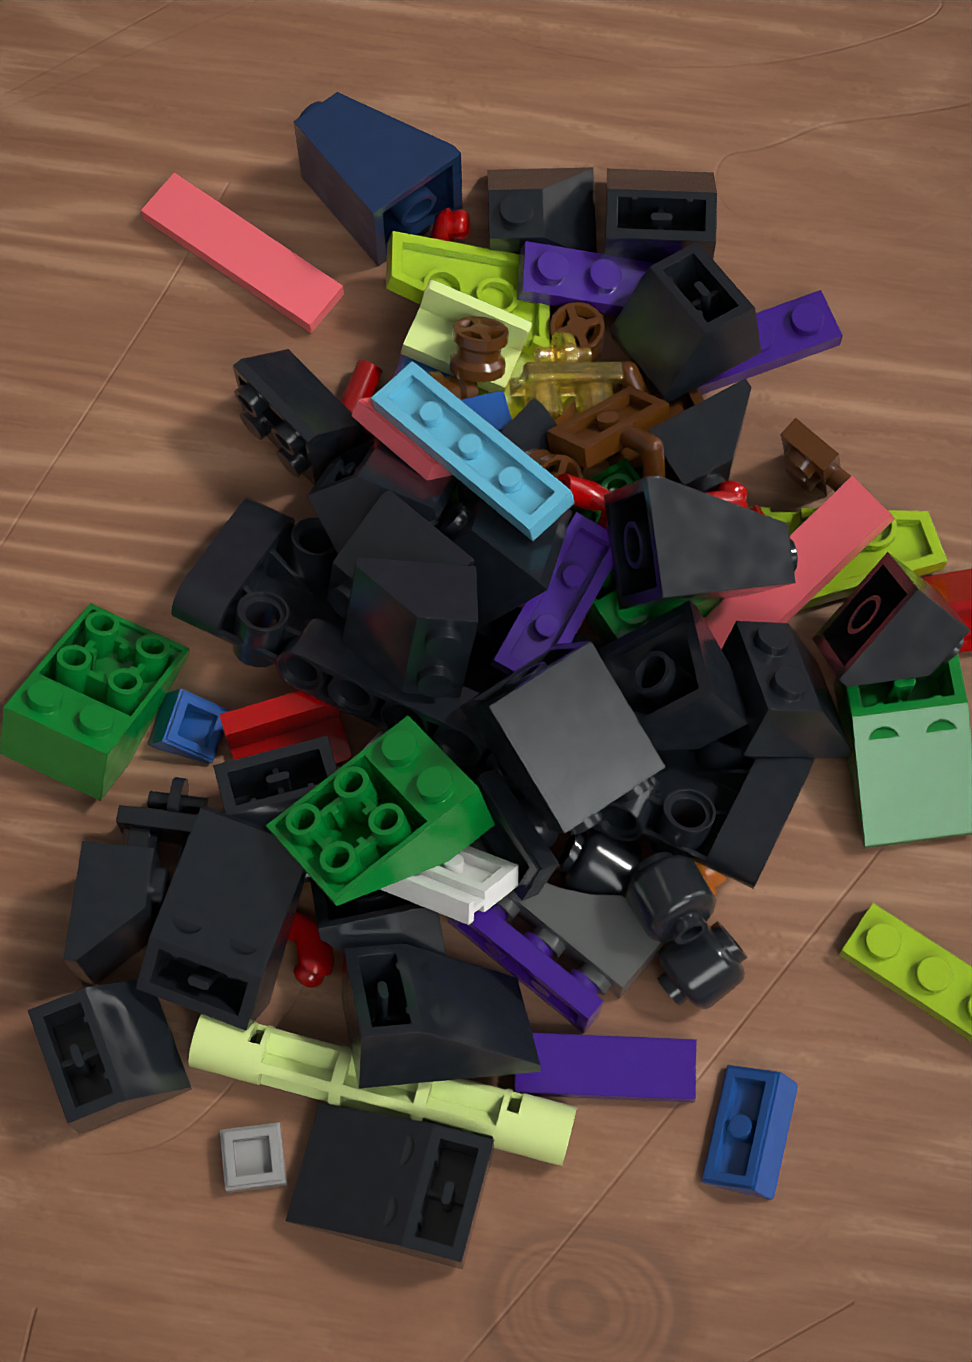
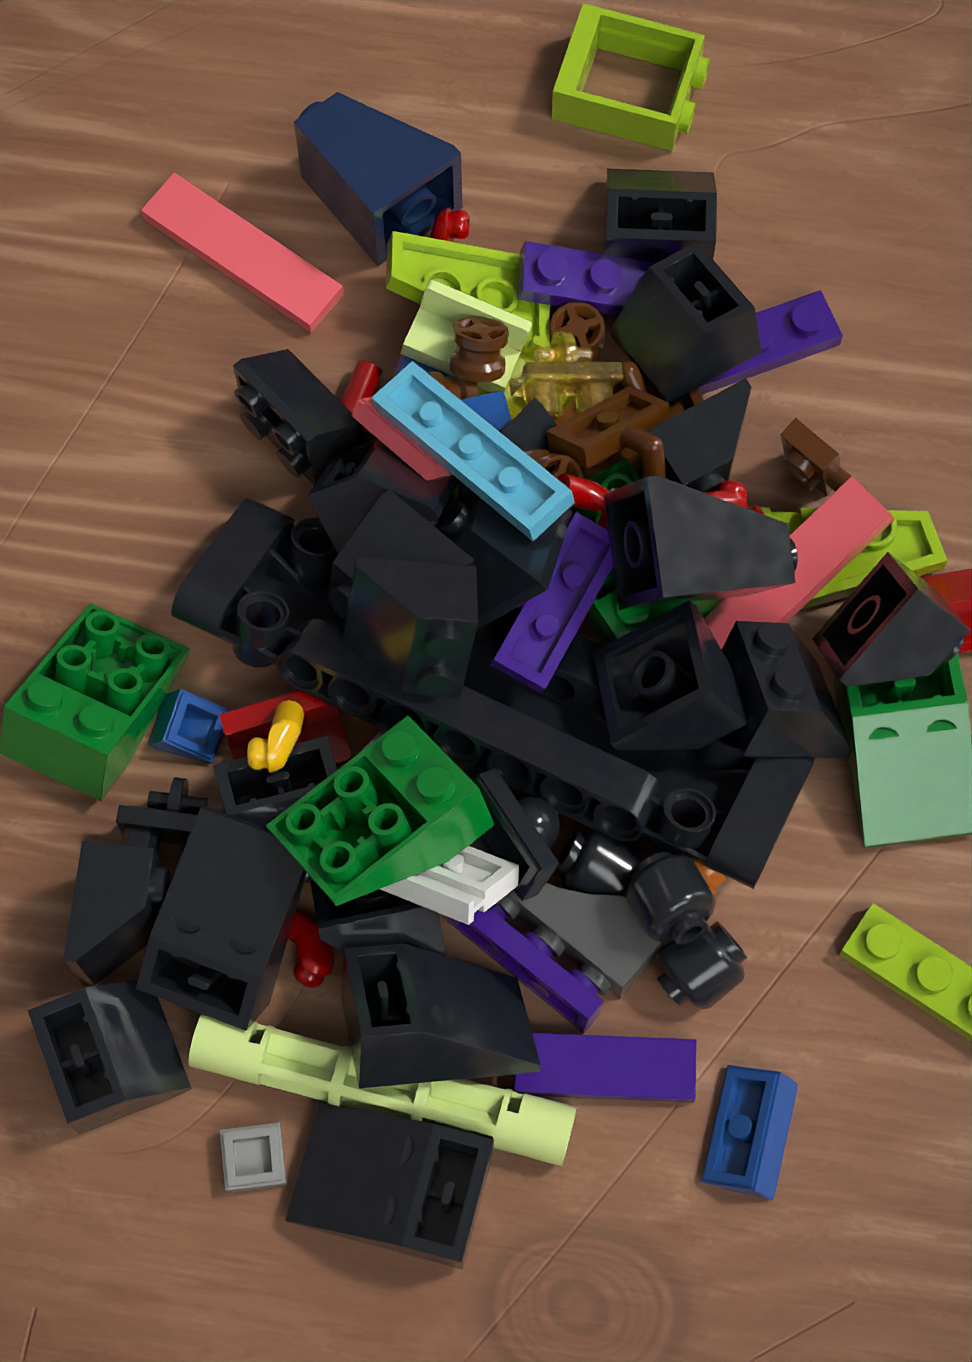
(283, 734): none -> yellow arm
(541, 208): black slope -> none
(565, 736): black slope -> none
(640, 40): none -> lime window

